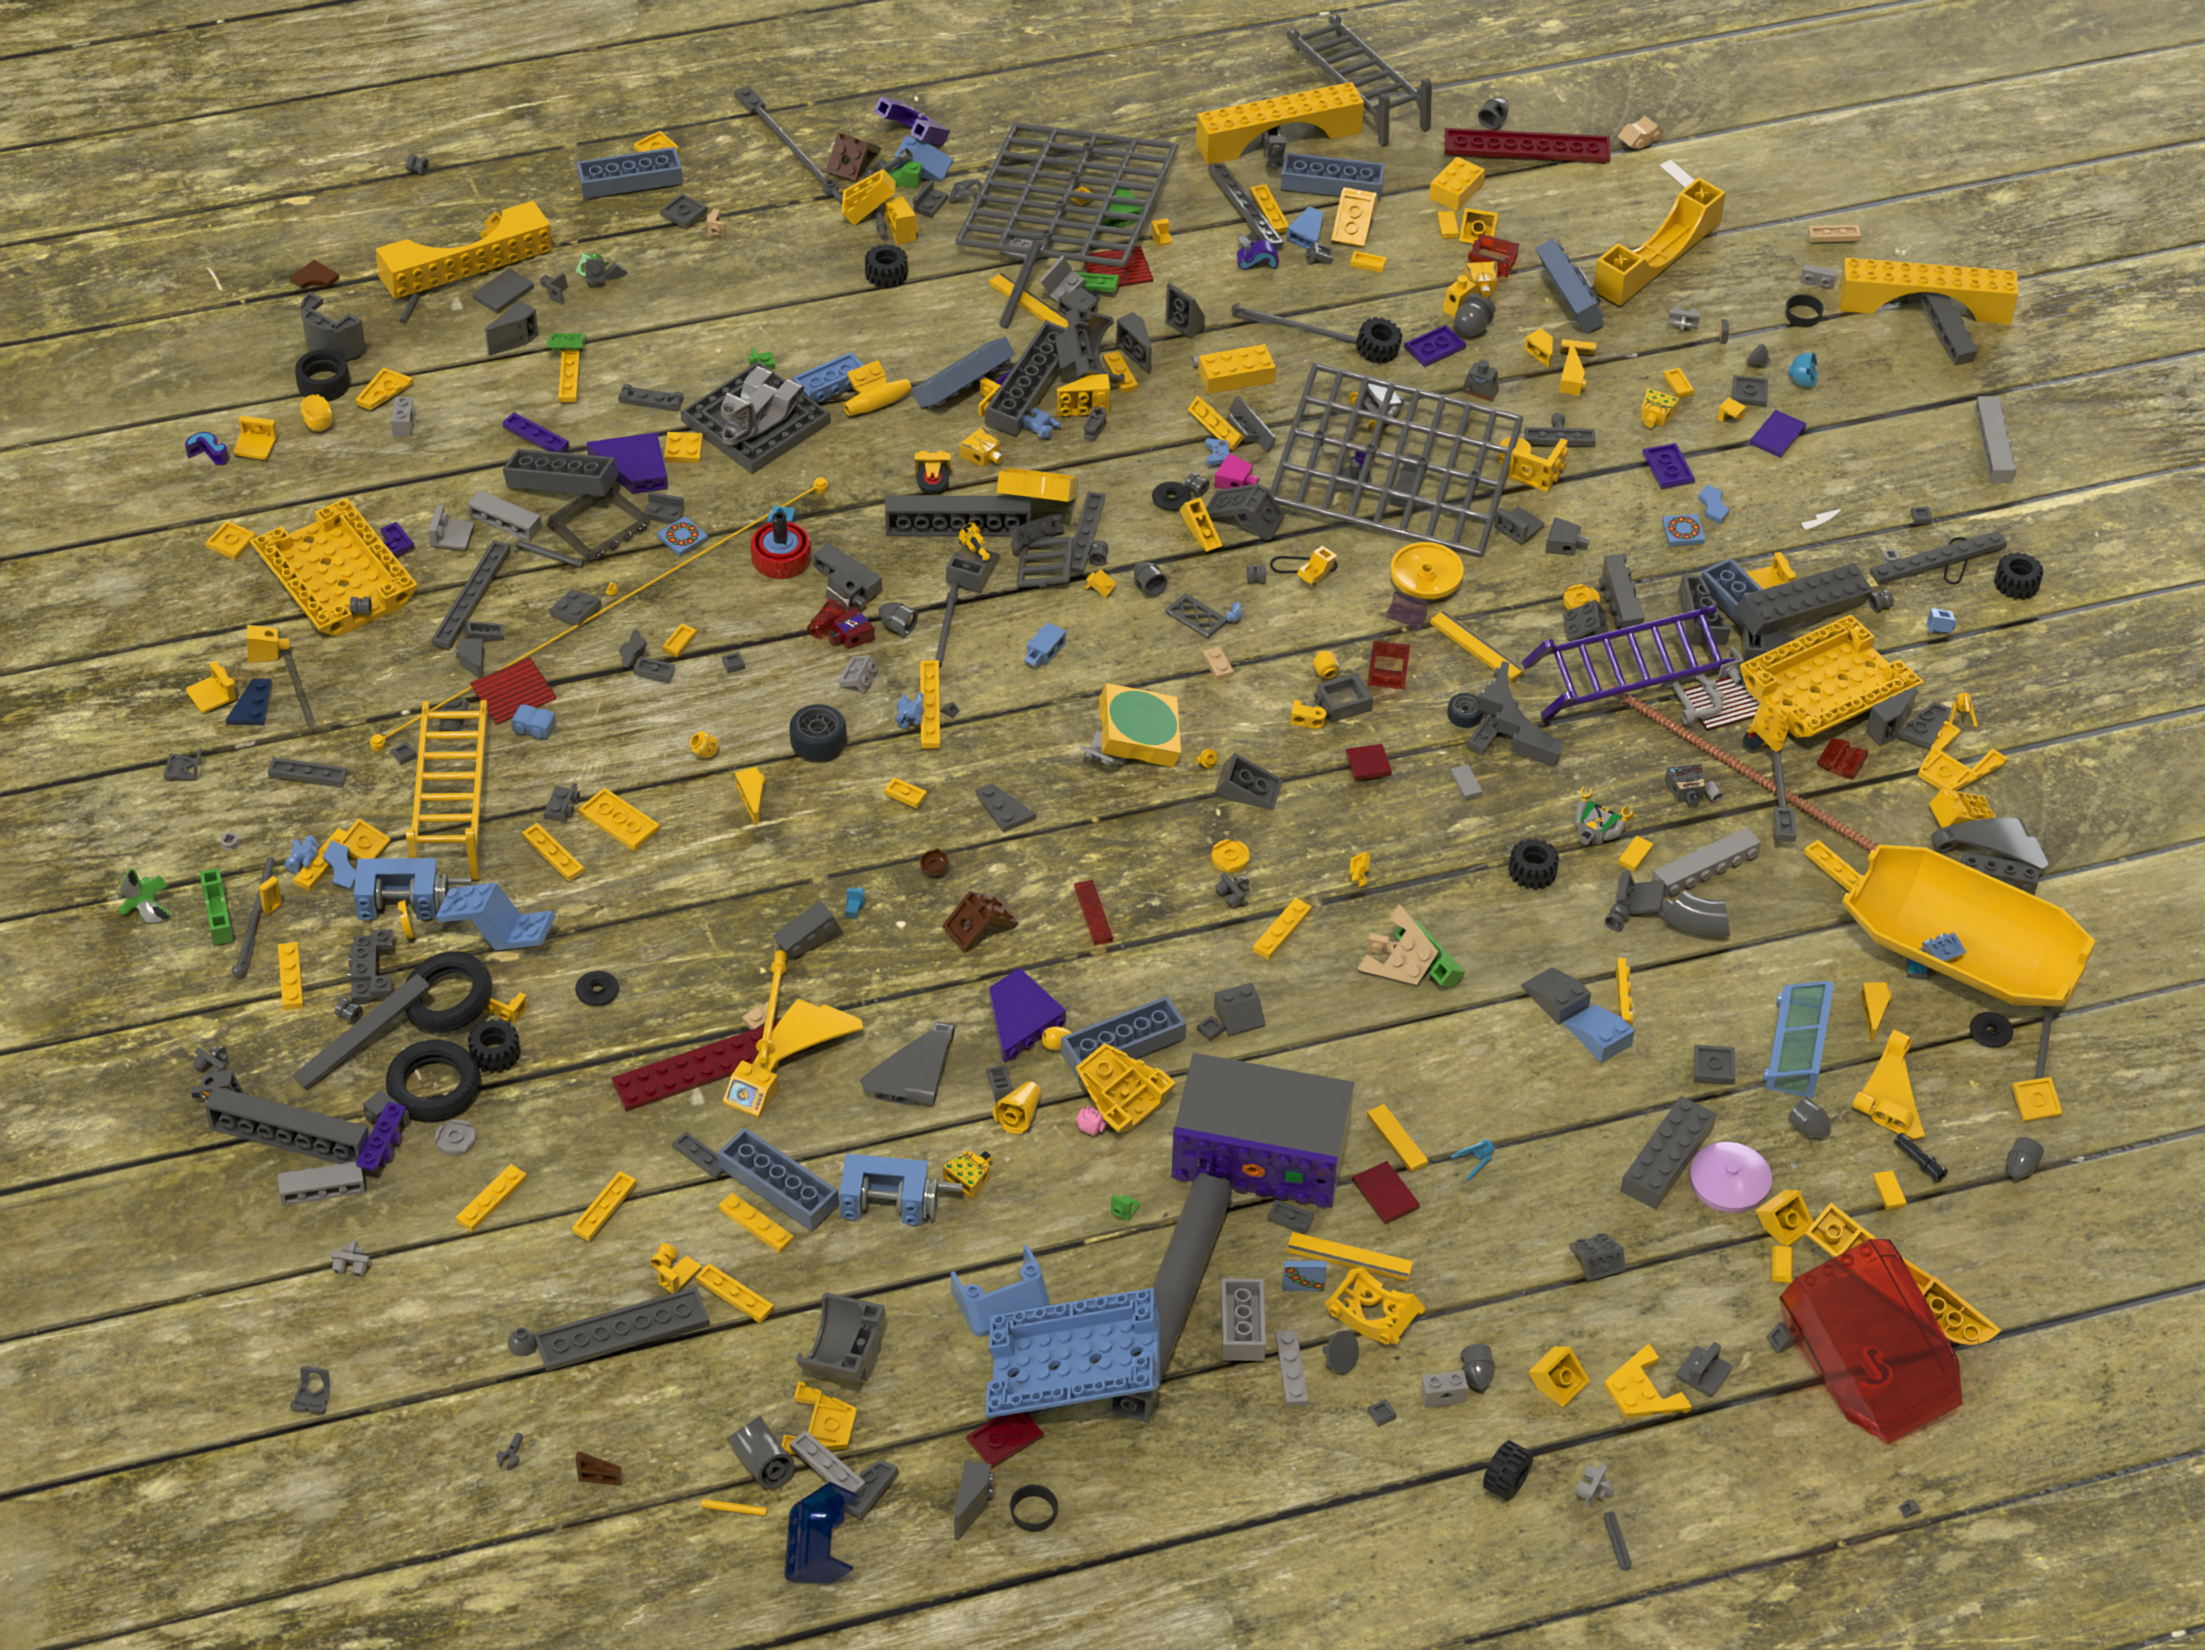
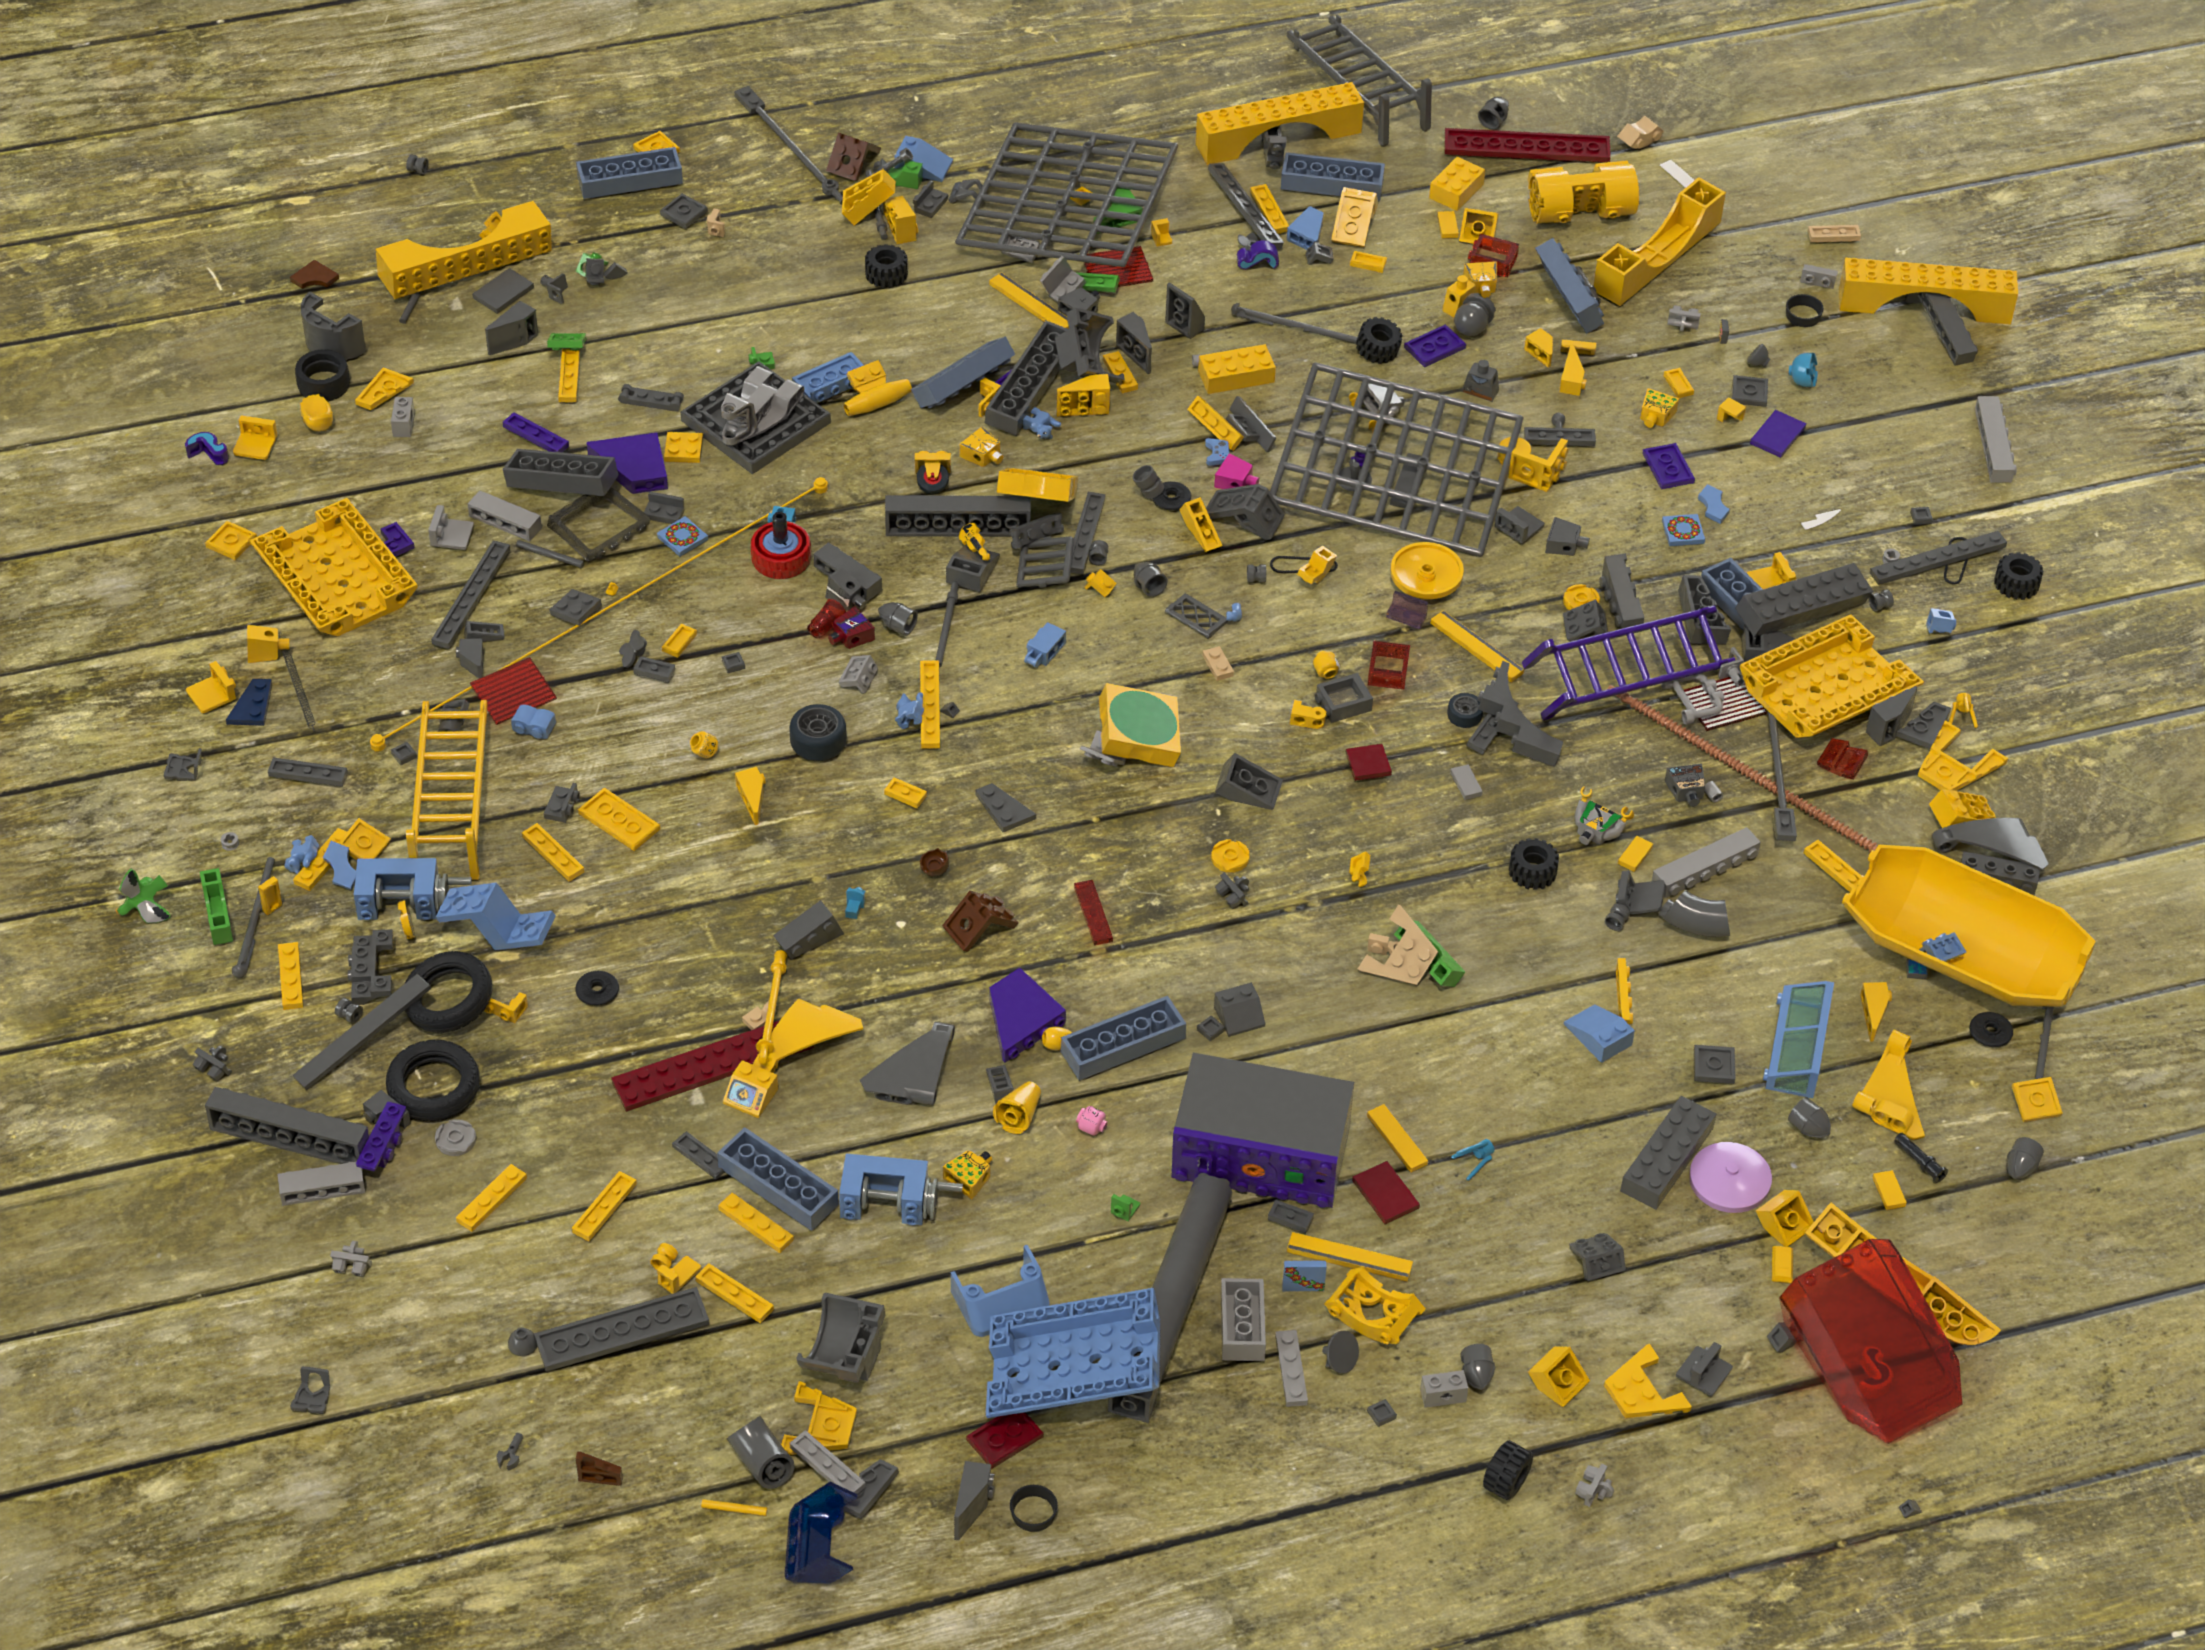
(219, 1079): dark grey torso -> none
(360, 605): dark grey wheel -> none
(494, 1033): black tyre -> none
(922, 126): dark purple arch -> none
(1020, 284): dark grey axle -> none
(1095, 423): dark grey piece -> none
(1123, 1087): yellow wedge -> none
(1148, 481): none -> dark grey wheel
(1198, 484): dark grey wheel -> none
(1207, 758): yellow plate -> none
(1282, 928): yellow plate -> none
(1557, 195): none -> yellow cylinder
(1558, 994): dark grey slope -> none
(1617, 1540): dark grey axle -> none
(1766, 729): yellow plate -> none

